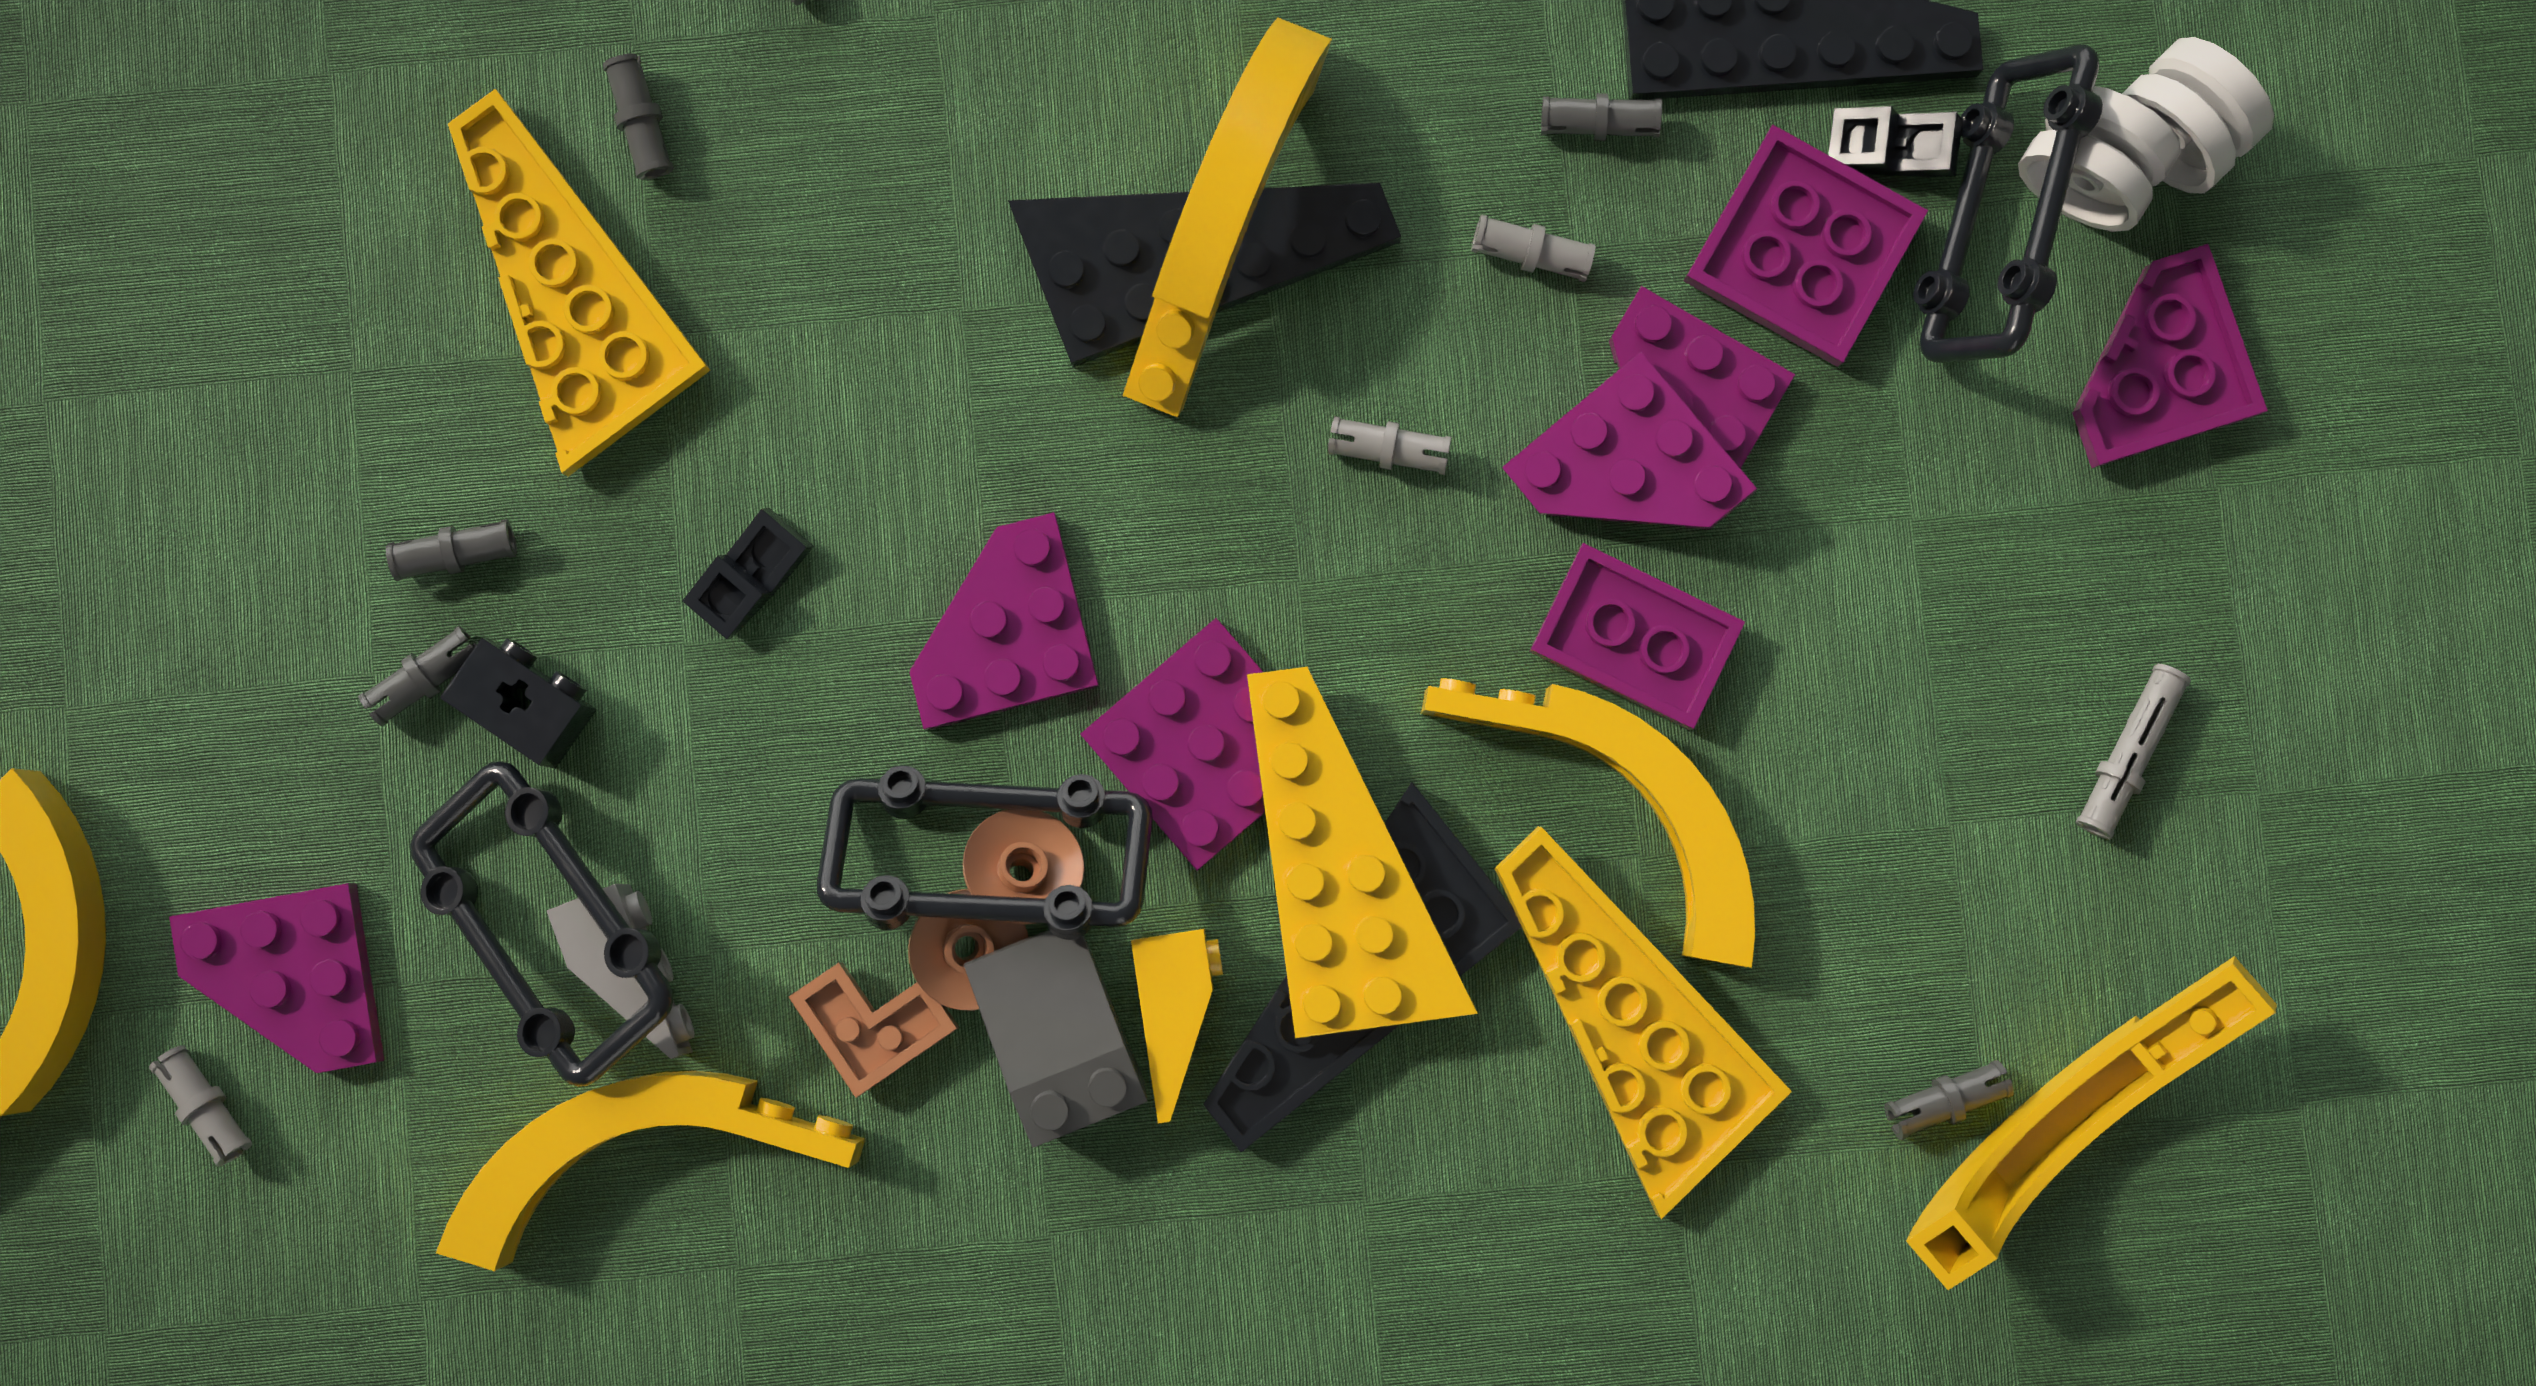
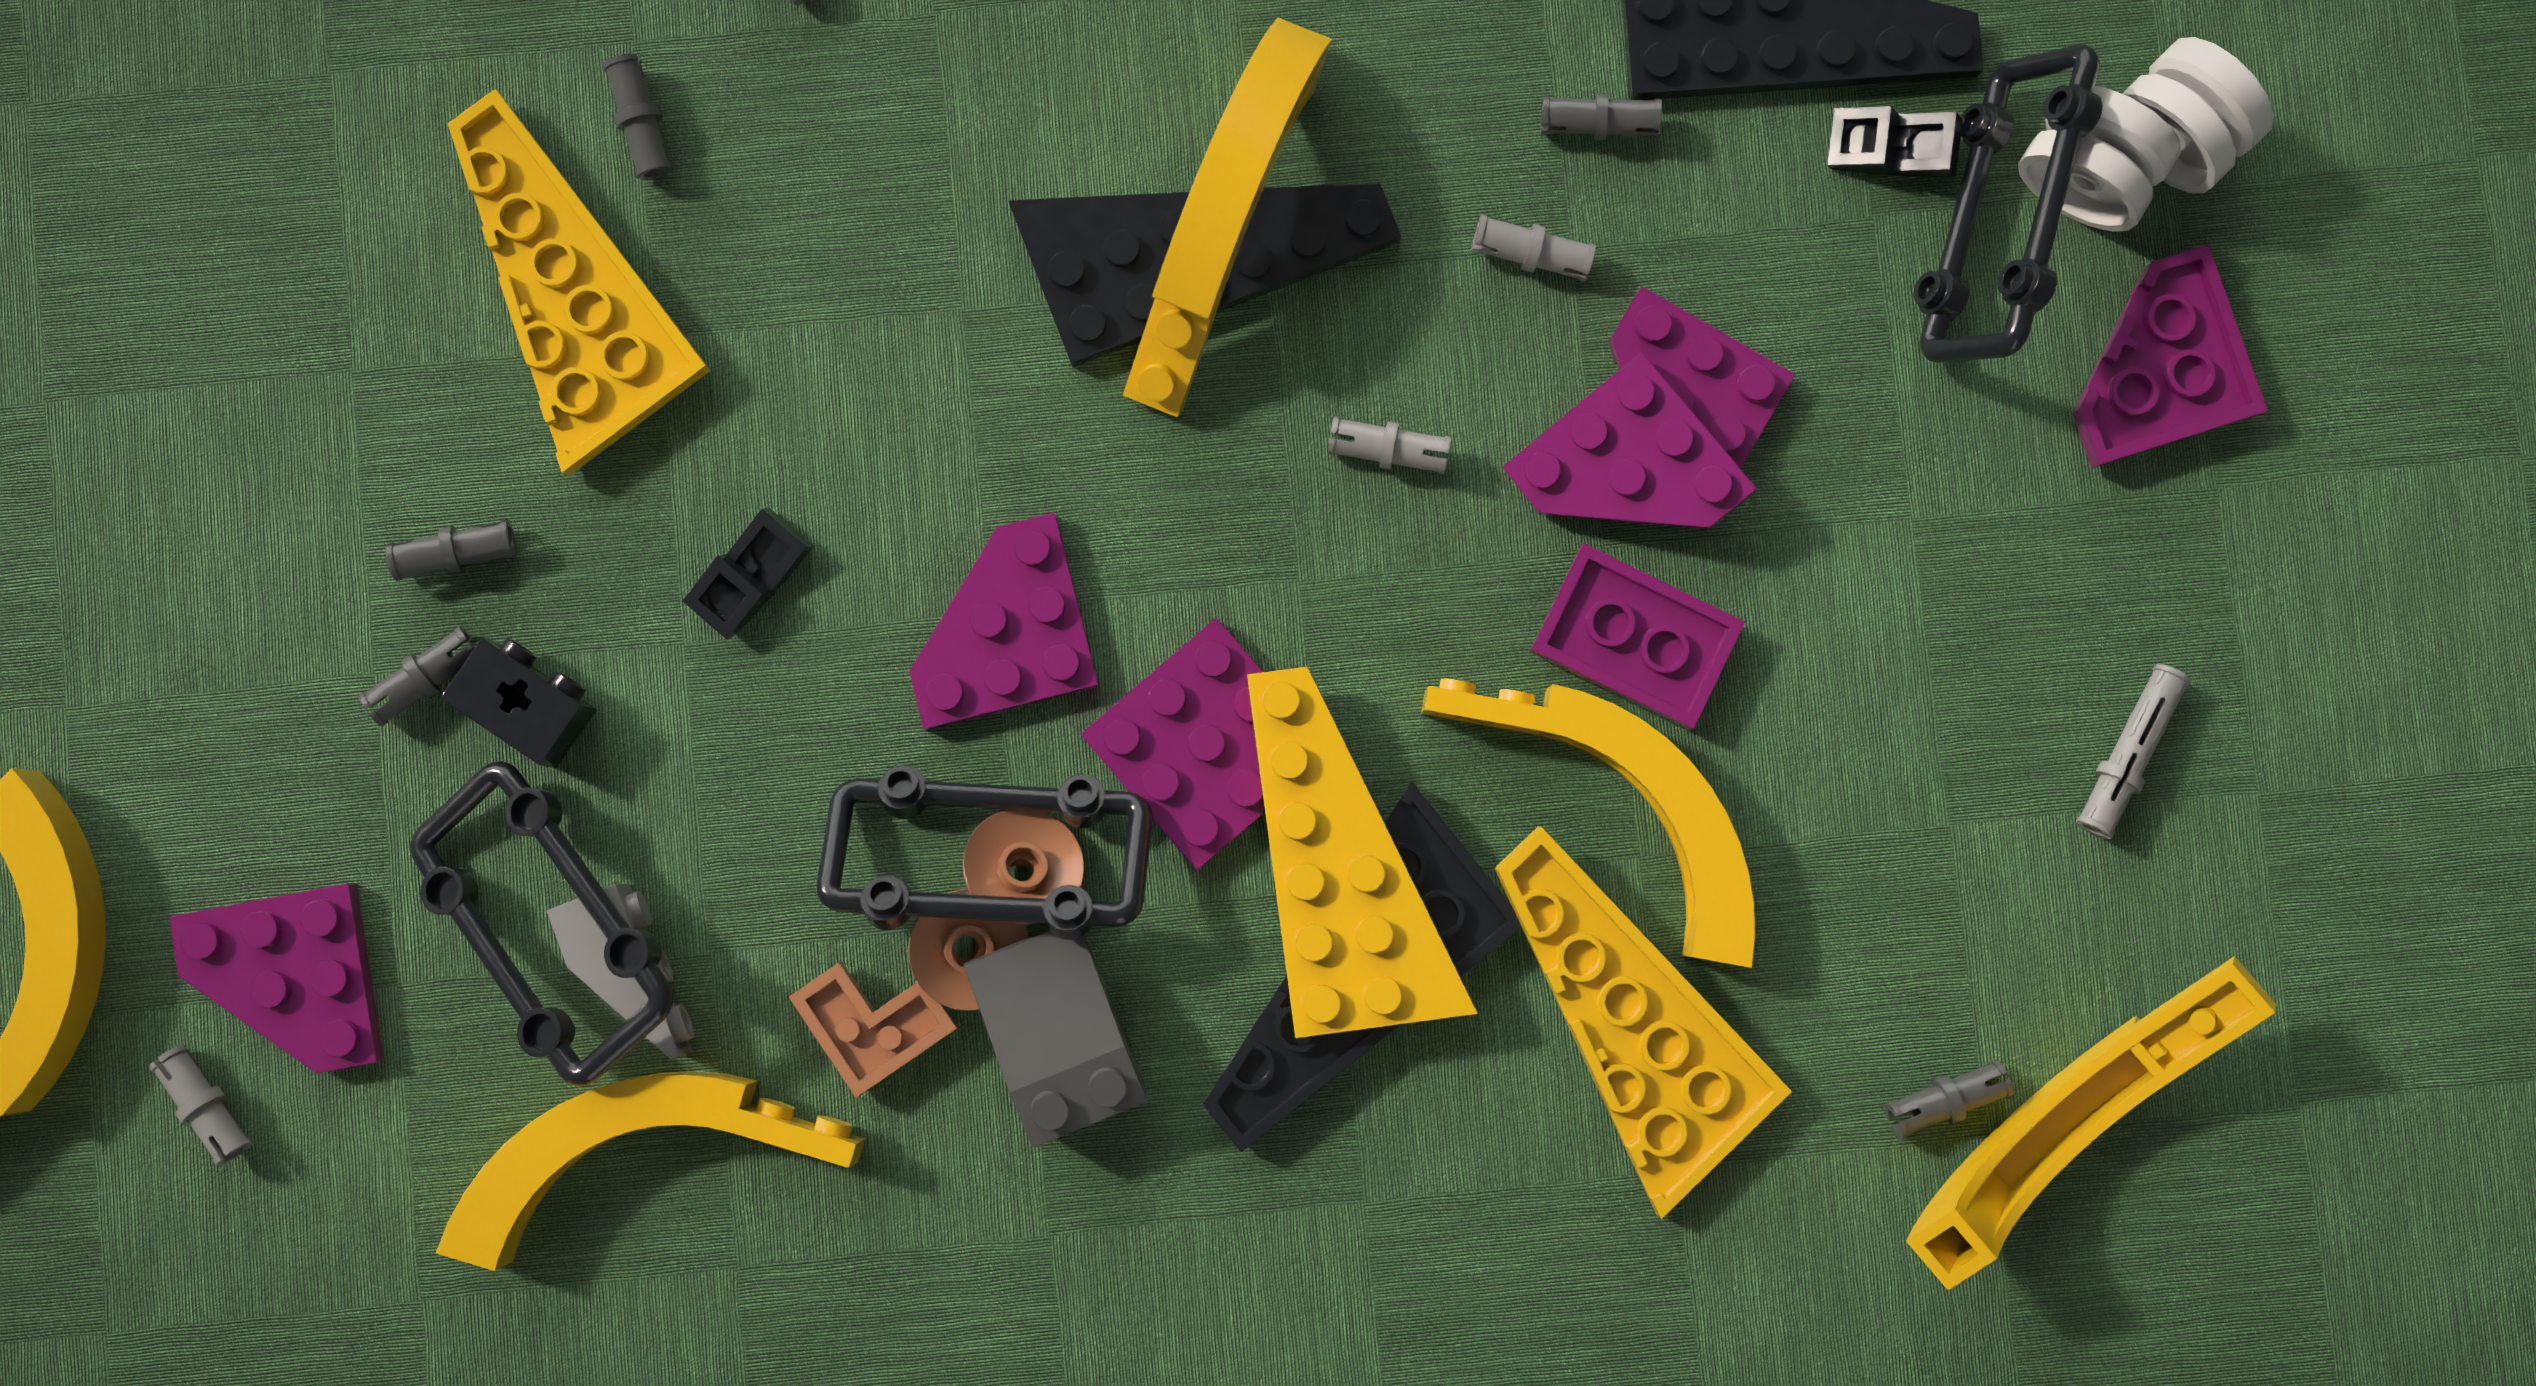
(1174, 995): yellow slope -> none
(1805, 246): magenta plate -> none

